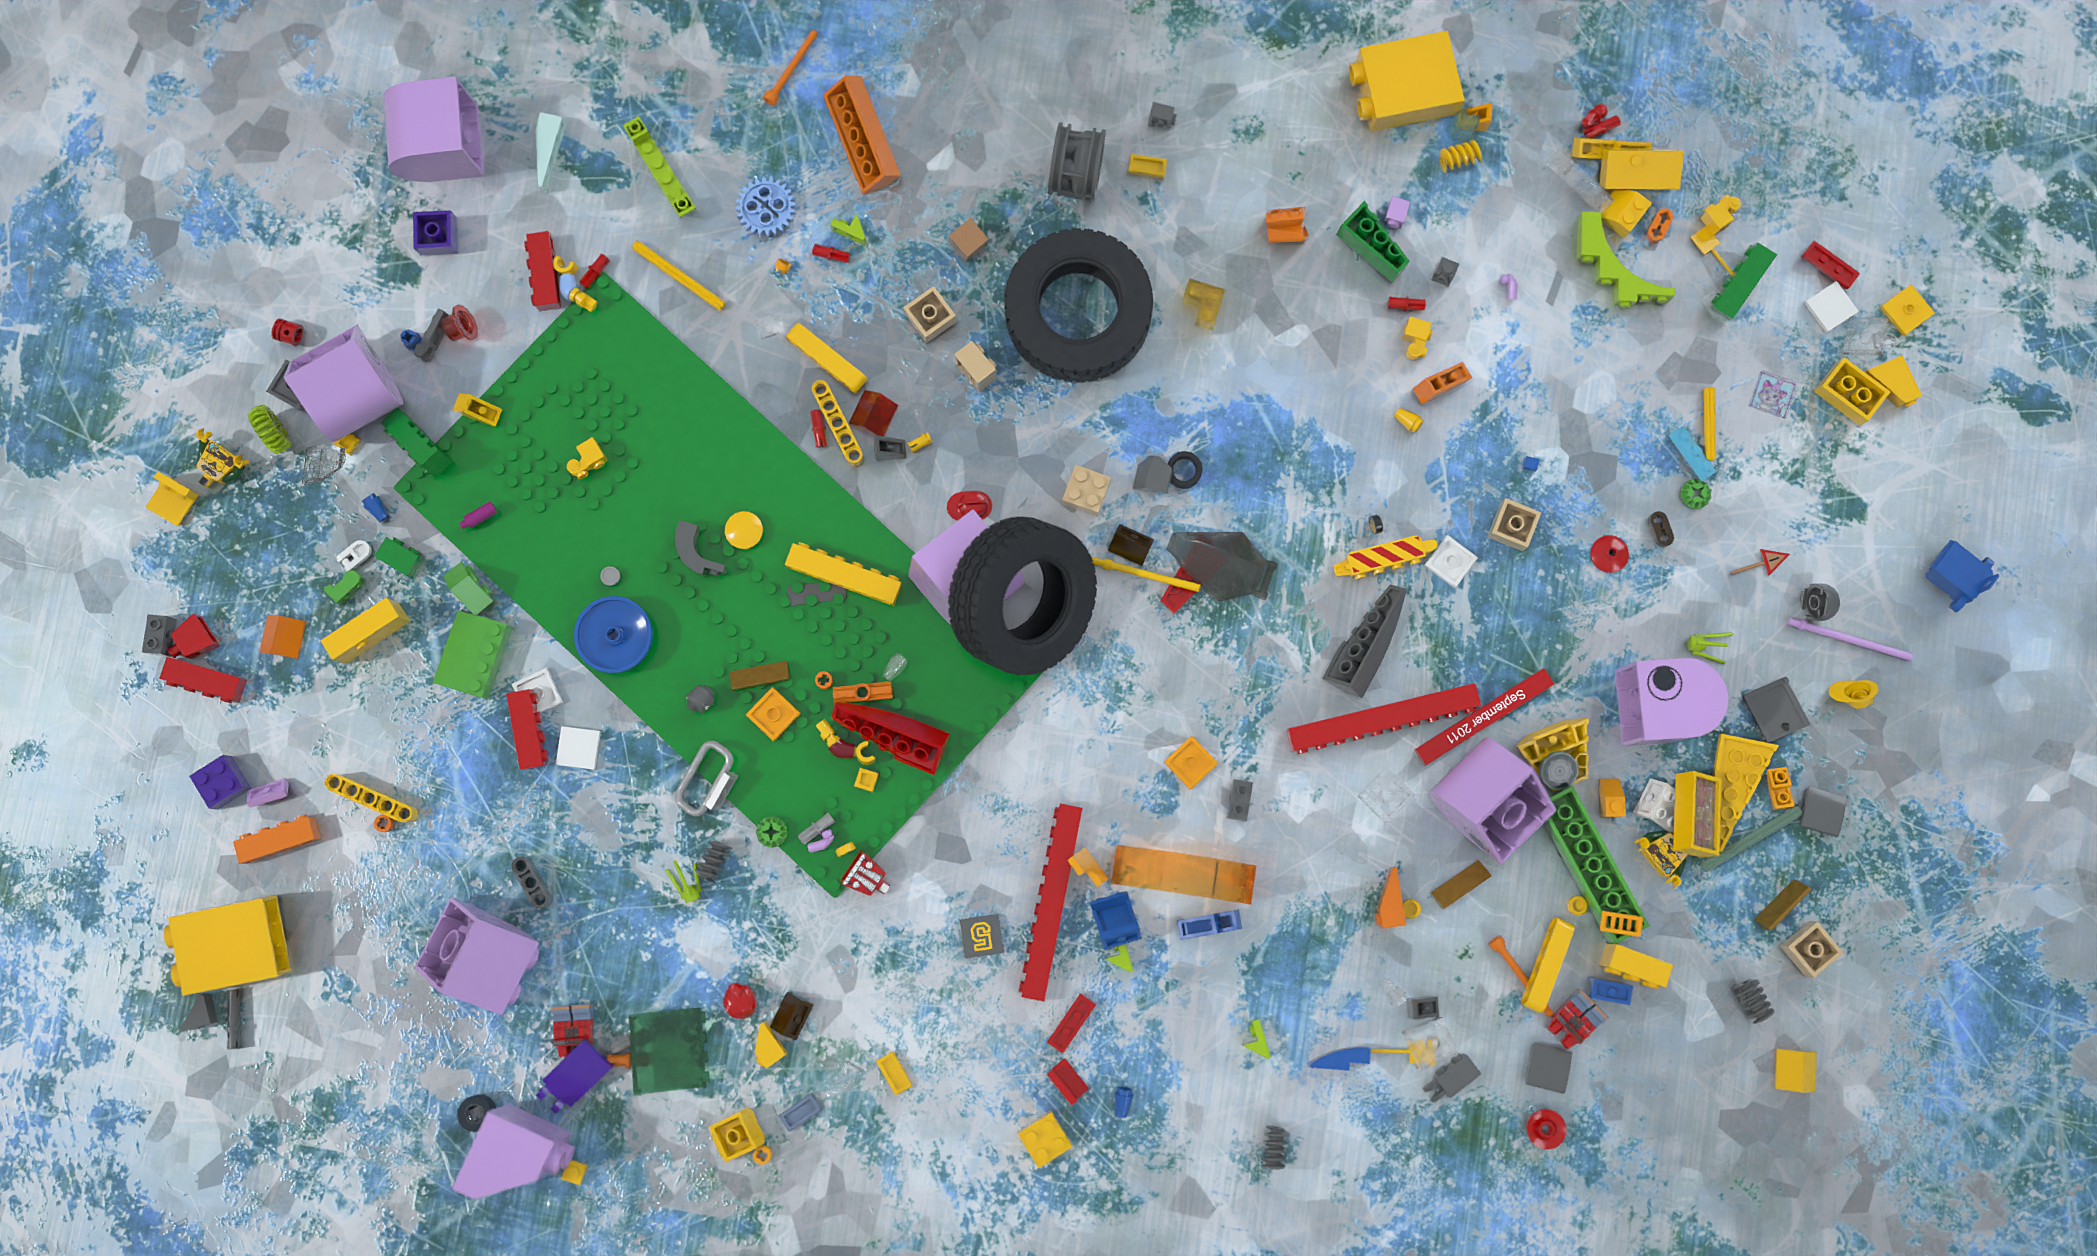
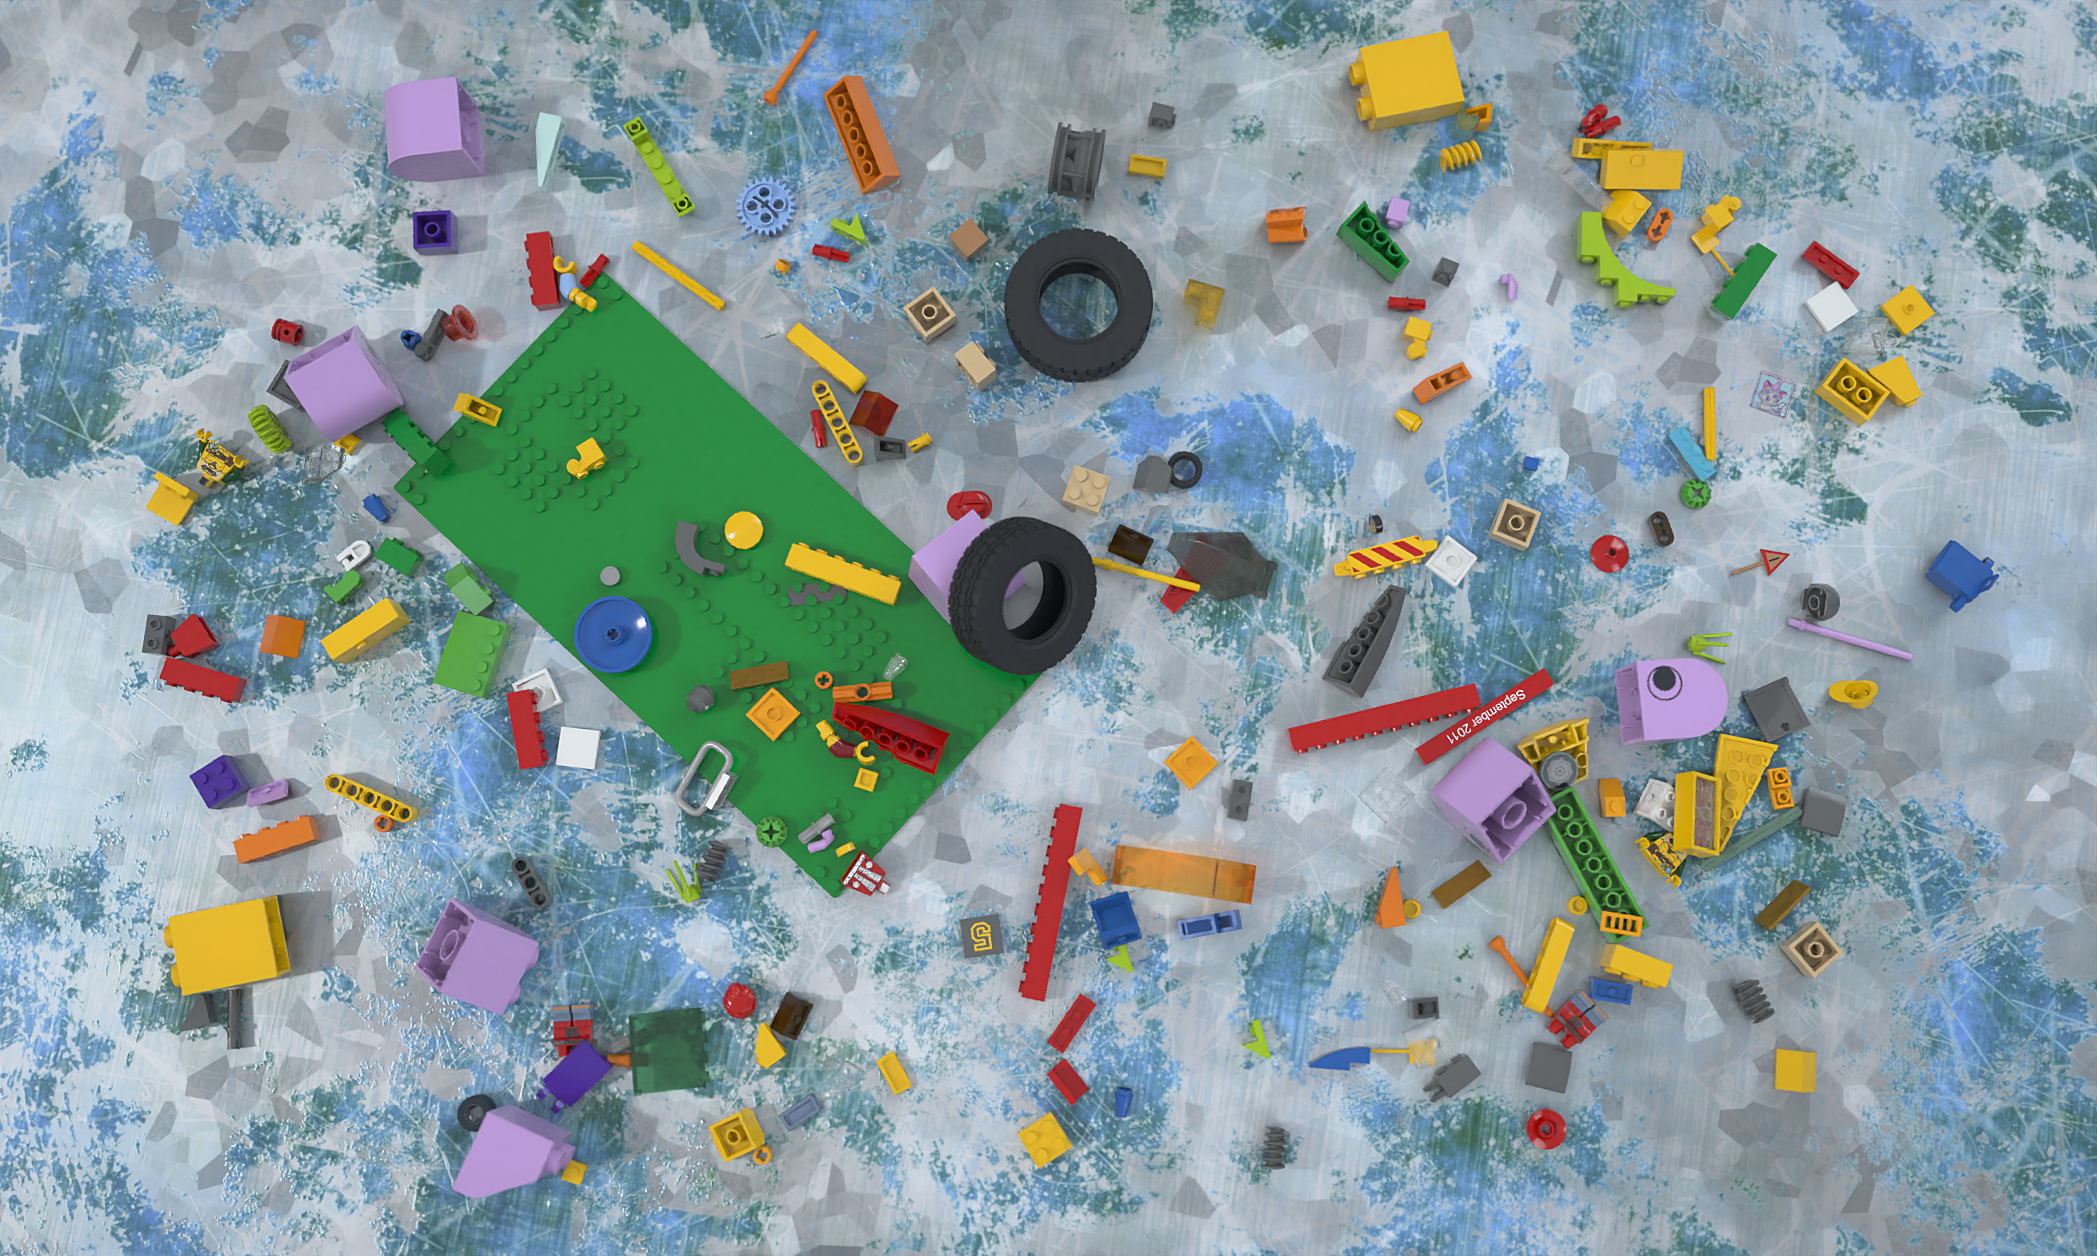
(478, 515): magenta cylinder -> none

